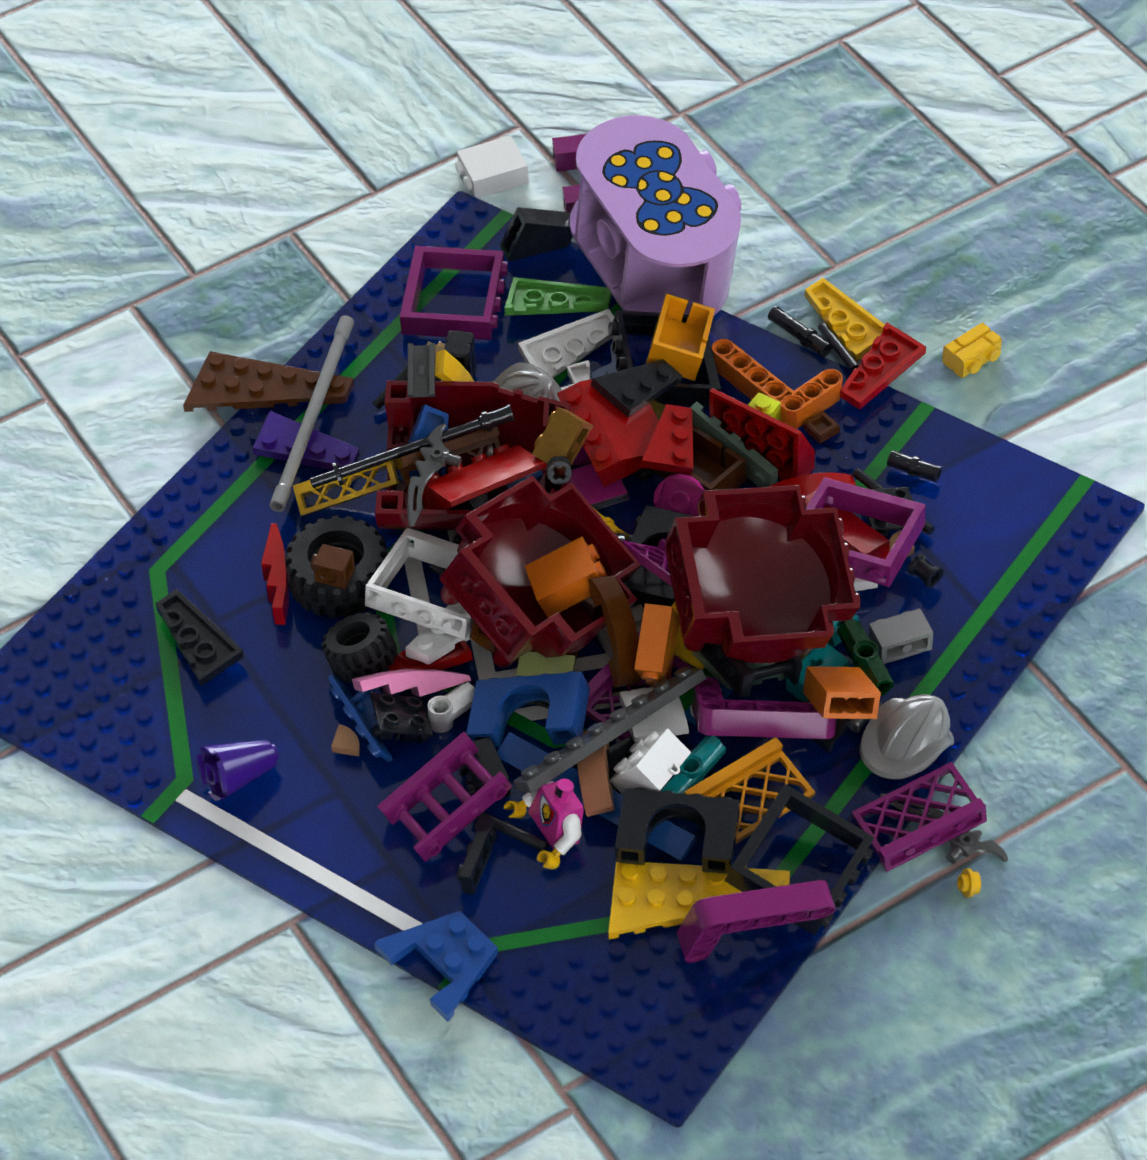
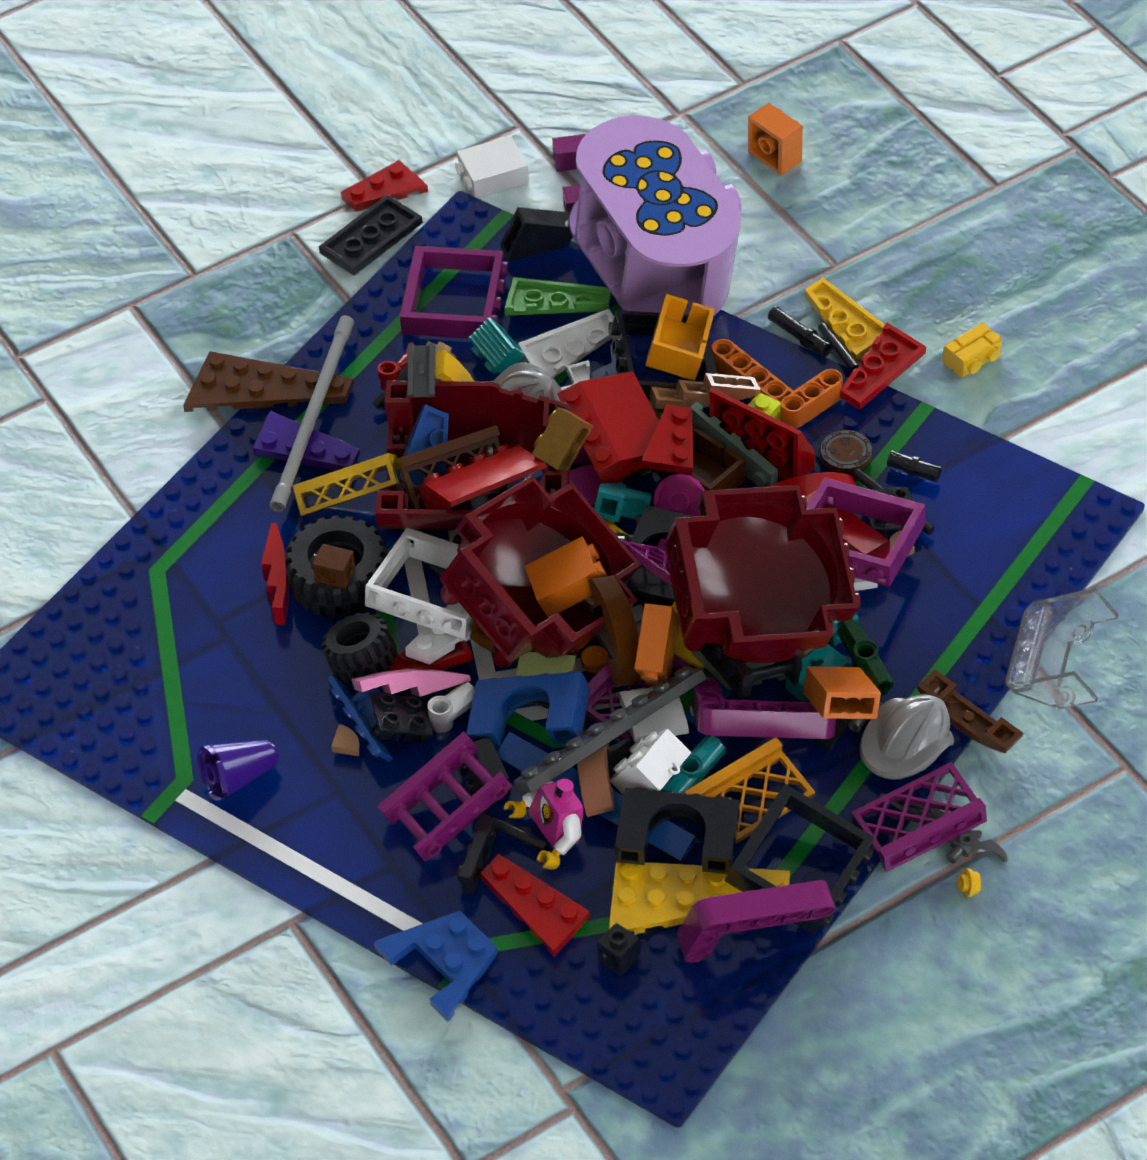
(197, 637): black wing -> none
(370, 234): none -> black plate
(389, 370): none -> red brick
(393, 180): none -> red wing
(435, 458): dark grey piece -> none
(462, 347): black brick -> none
(485, 421): black bar -> none
(495, 346): none -> teal brick
(542, 908): none -> red wing
(559, 478): black bush -> none
(594, 658): none -> orange tile
(617, 500): none -> teal brick
(618, 949): none -> black brick
(636, 386): black wing -> none
(690, 392): none -> medium nougat slope
(775, 138): none -> orange brick
(821, 427): reddish brown tile -> none
(845, 451): none -> tile
(901, 635): light grey brick -> none
(925, 570): black bush -> none
(968, 718): none -> reddish brown slope
(1045, 644): none -> clear windscreen

